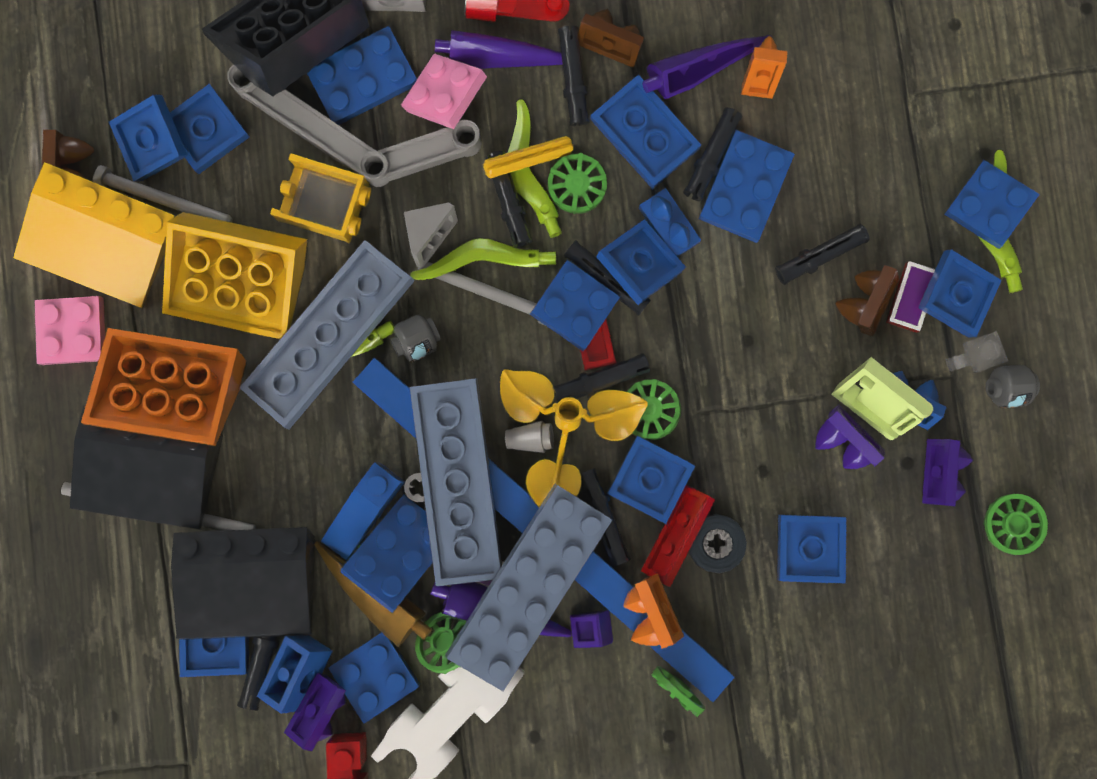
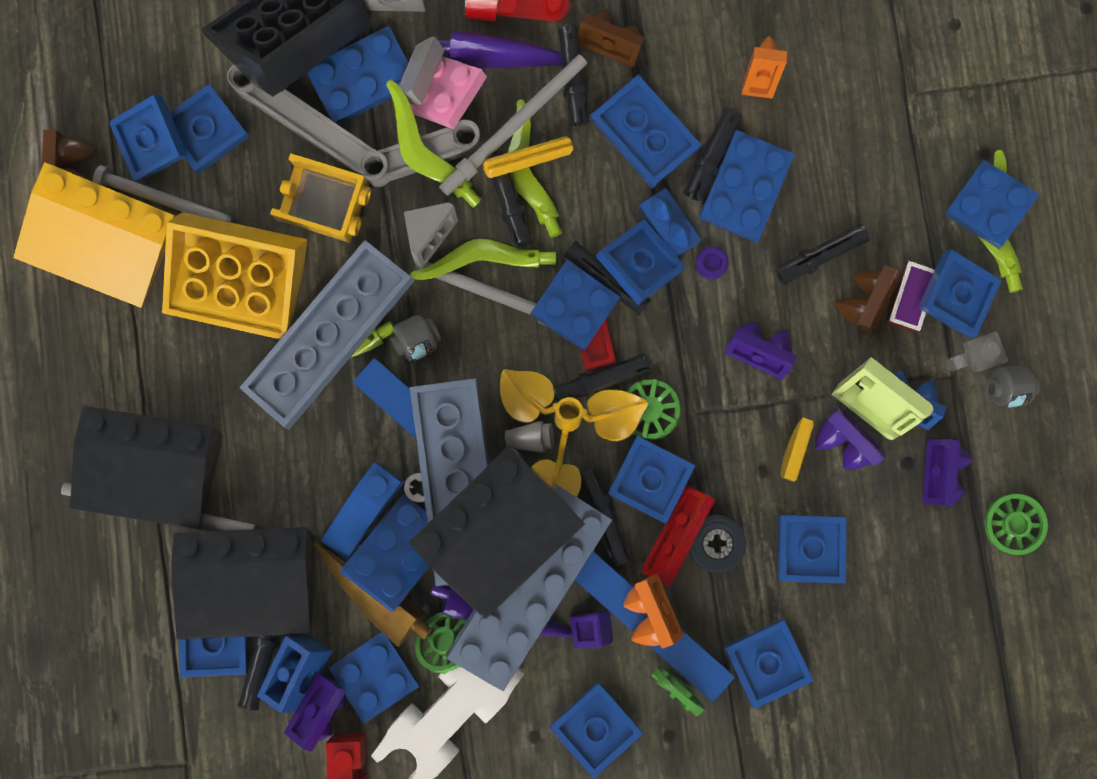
(69, 330): bright pink plate -> none
(164, 386): orange slope -> none
(416, 154): none -> lime piece
(421, 70): none -> light grey slope
(467, 167): none -> light grey bar
(497, 532): none -> black slope
(577, 183): bright green wheel -> none
(596, 729): none -> blue plate
(693, 67): dark purple piece -> none
(711, 263): none -> dark purple tile
(768, 663): none -> blue plate
(771, 357): none -> dark purple tile
(796, 450): none -> yellow tile

